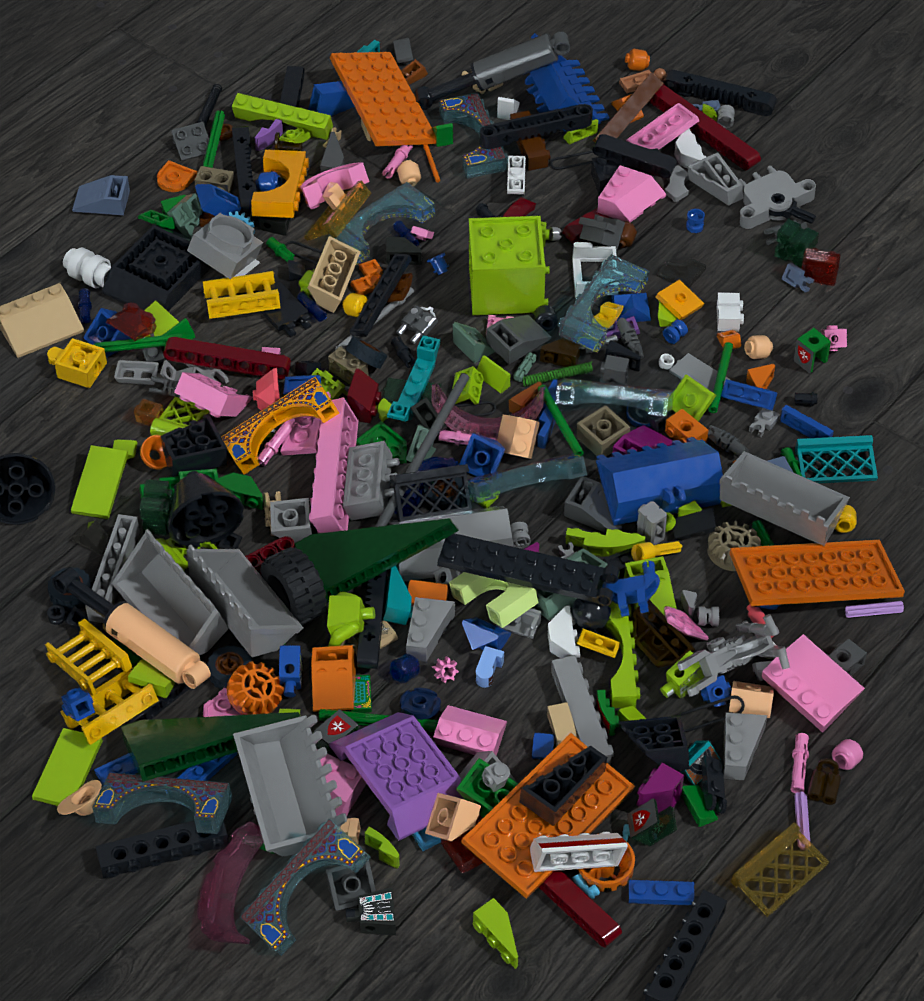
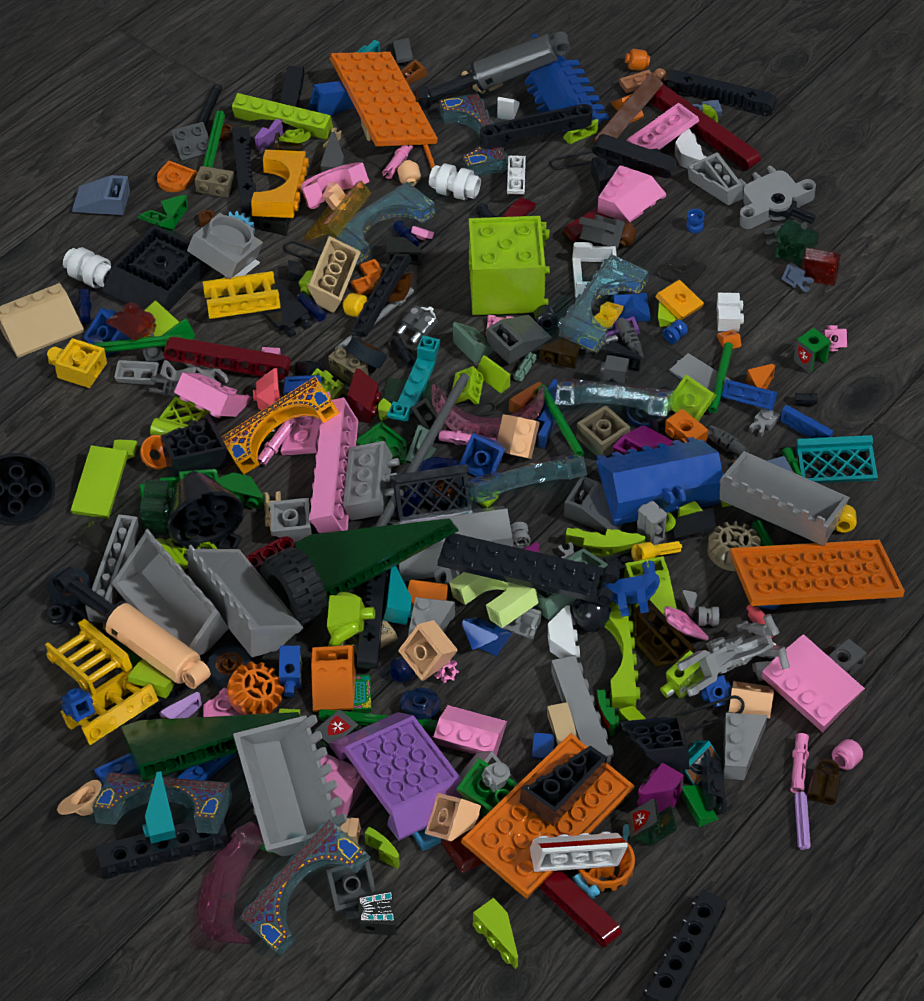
(66, 767): lime tile -> none
(148, 411): clear orange brick -> none
(158, 816): none -> teal slope
(182, 708): none -> lavender slope
(186, 214): sand green slope -> none
(216, 201): blue slope -> none
(268, 181): blue head -> none
(279, 249): green axle -> none
(427, 649): none -> light nougat slope
(439, 263): blue brick -> none
(443, 134): green slope -> none
(461, 183): none -> white piece
(487, 664): light blue leg -> none
(533, 149): reddish brown brick -> none
(555, 234): light grey hinge -> none
(558, 374): bright green piece -> none
(598, 643): yellow slope -> none
(661, 892): blue plate -> none
(670, 361): white hinge -> none
(676, 189): light grey tile -> none
(726, 116): light grey wheel -> none
(758, 347): light nougat head -> none
(764, 859): clear yellow fence -> none
(874, 609): lavender axle -> none

